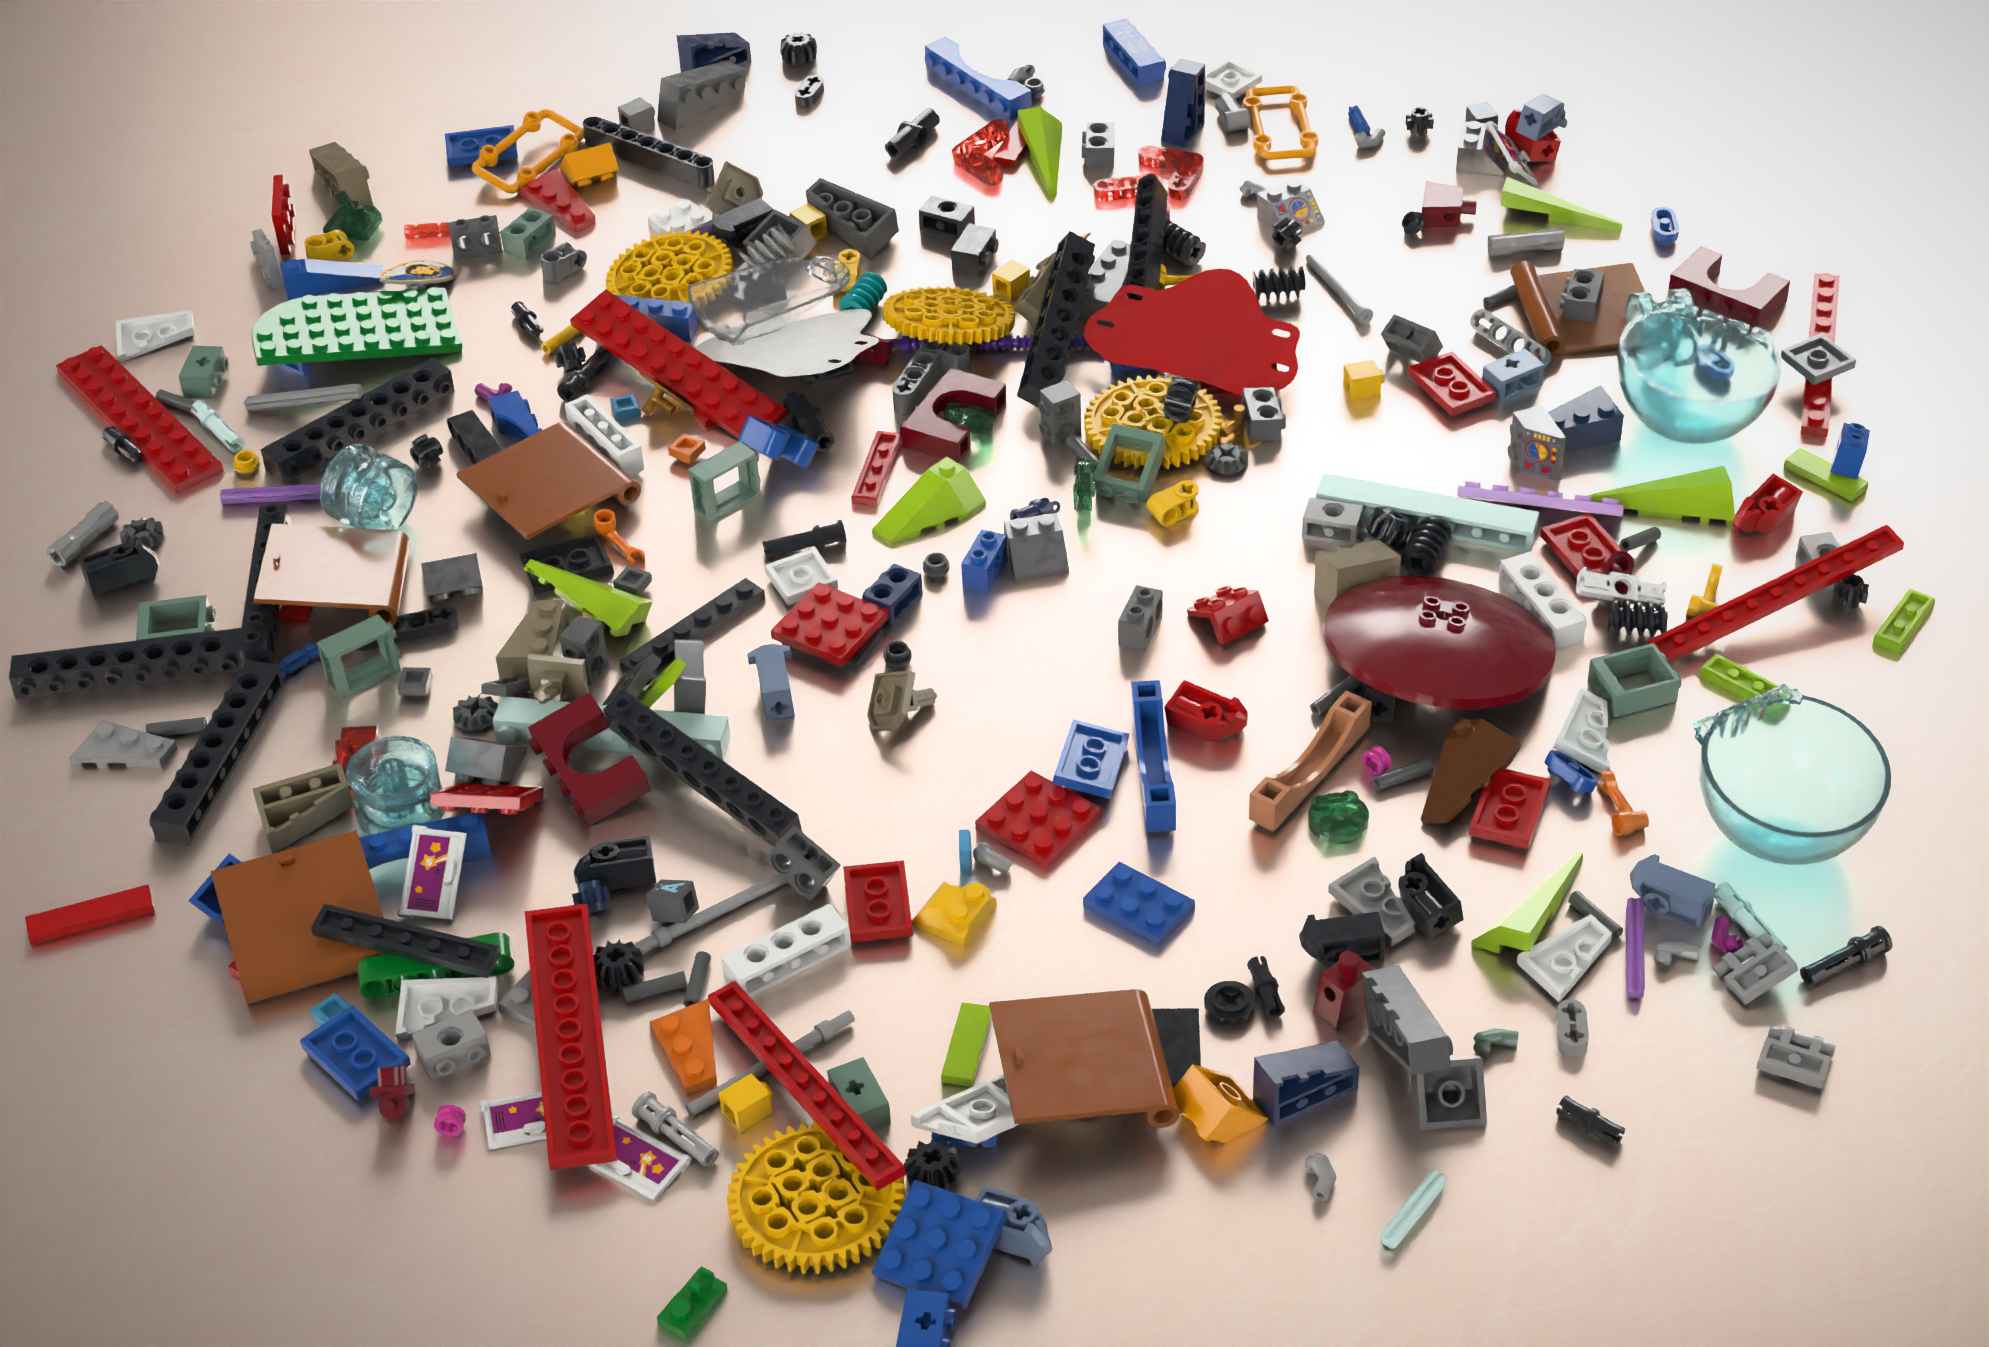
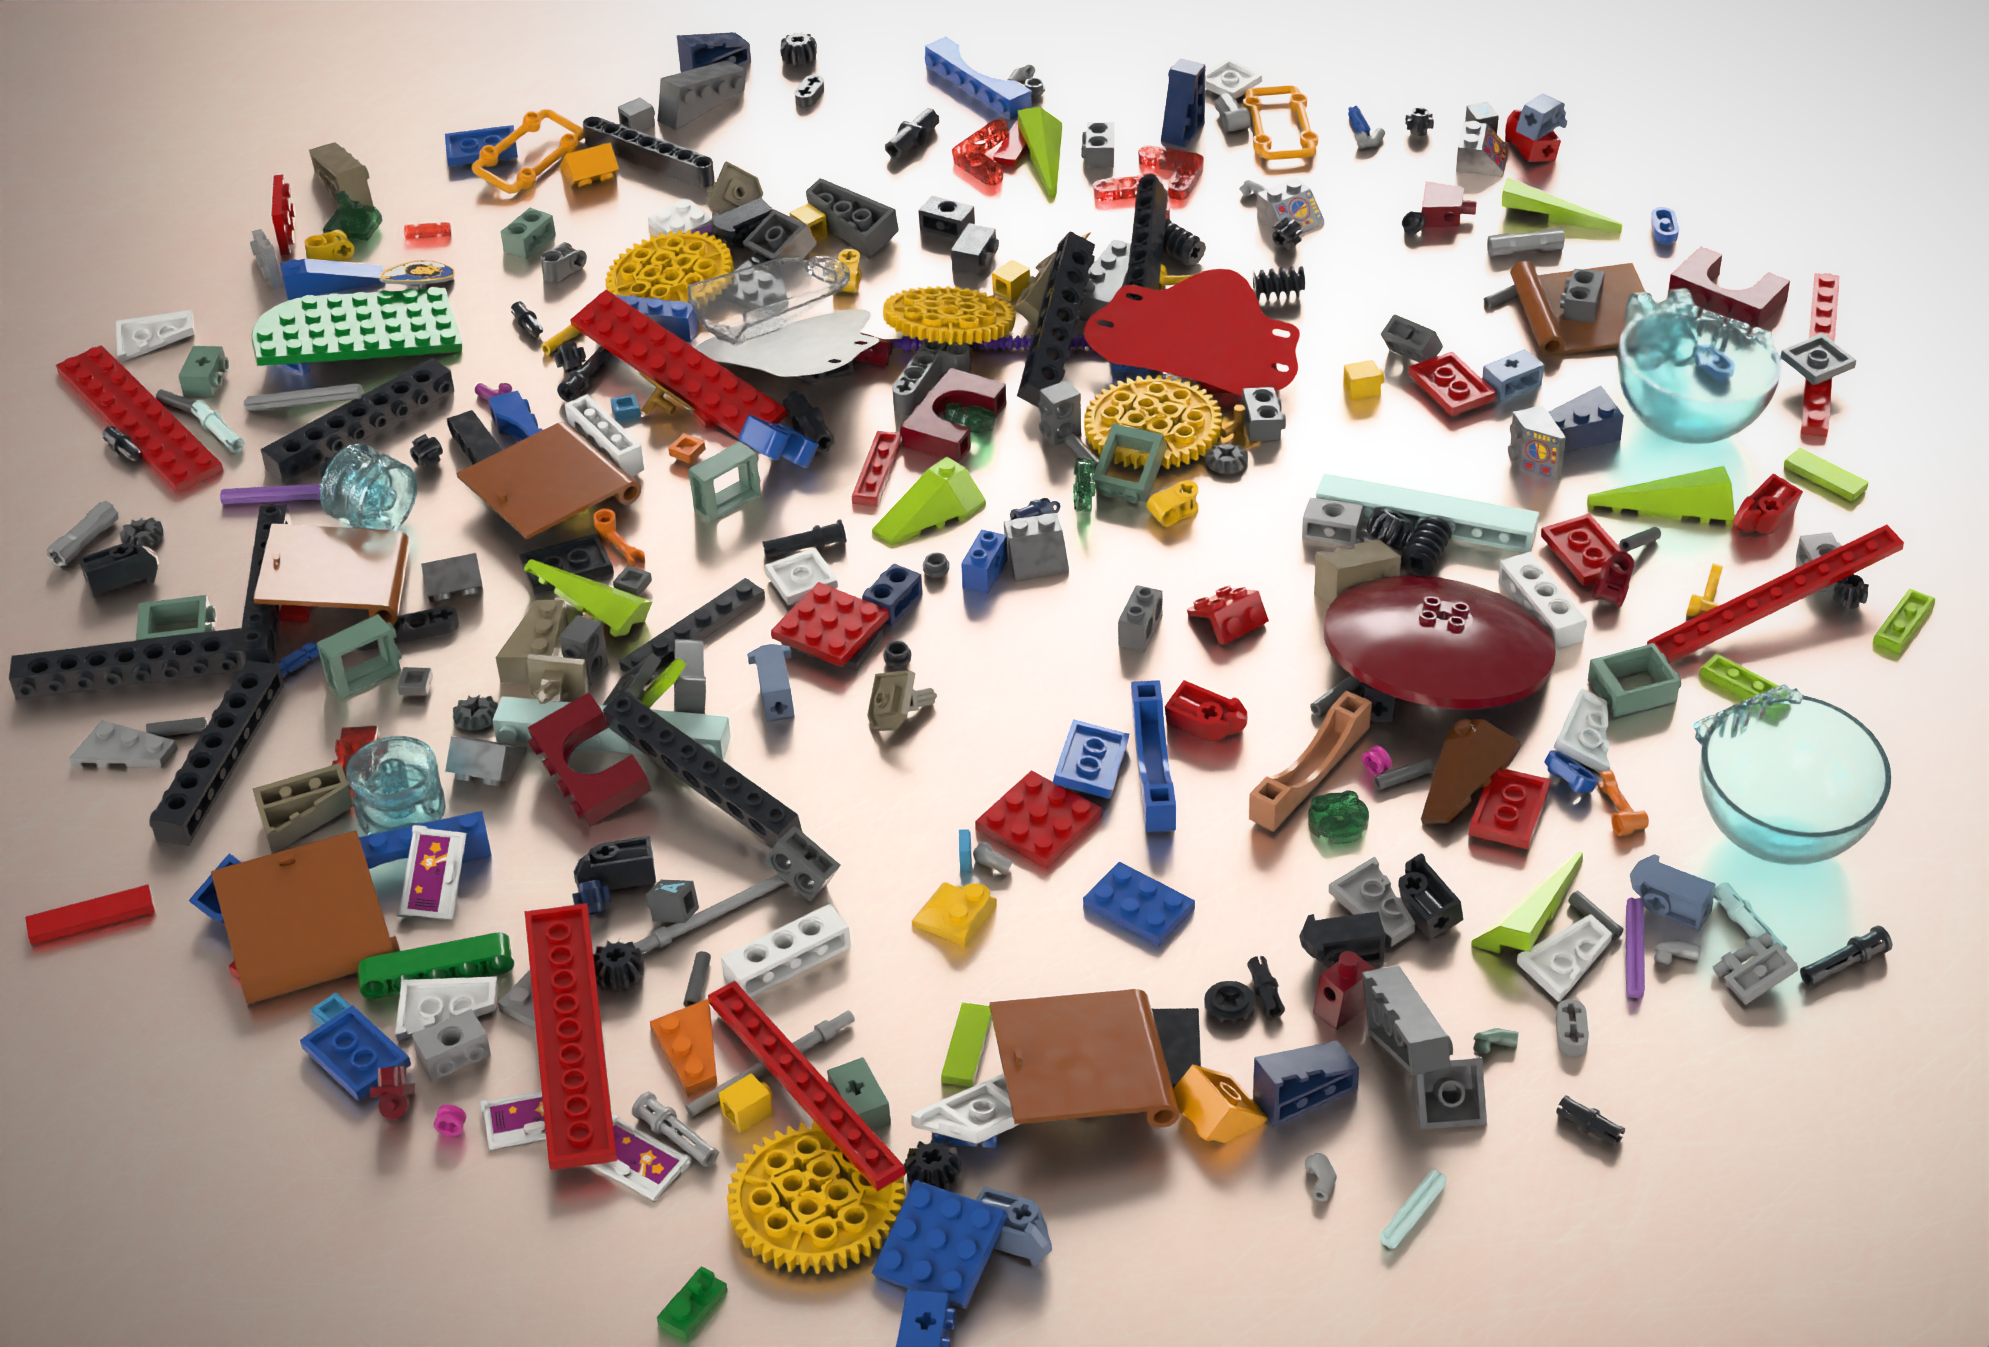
(246, 462): yellow plate -> none
(406, 940): black plate -> none
(476, 241): dark grey brick -> none
(483, 797): red plate -> none
(506, 687): dark grey plate -> none
(557, 197): red wing -> none
(654, 987): dark grey piece -> none
(769, 249): light grey piece -> none
(865, 293): teal piece -> none
(877, 901): red plate -> none
(1133, 52): brick -> none
(1180, 400): black gear -> none
(1363, 313): light grey bar -> none
(1510, 337): light grey beam -> none
(1516, 160): white door -> none
(1552, 500): lavender plate -> none
(1603, 587): white piece -> none
(1637, 617): black piece -> none
(1721, 937): magenta arm -> none
(1796, 1056): light grey plate -> none
(1850, 450): blue brick -> none

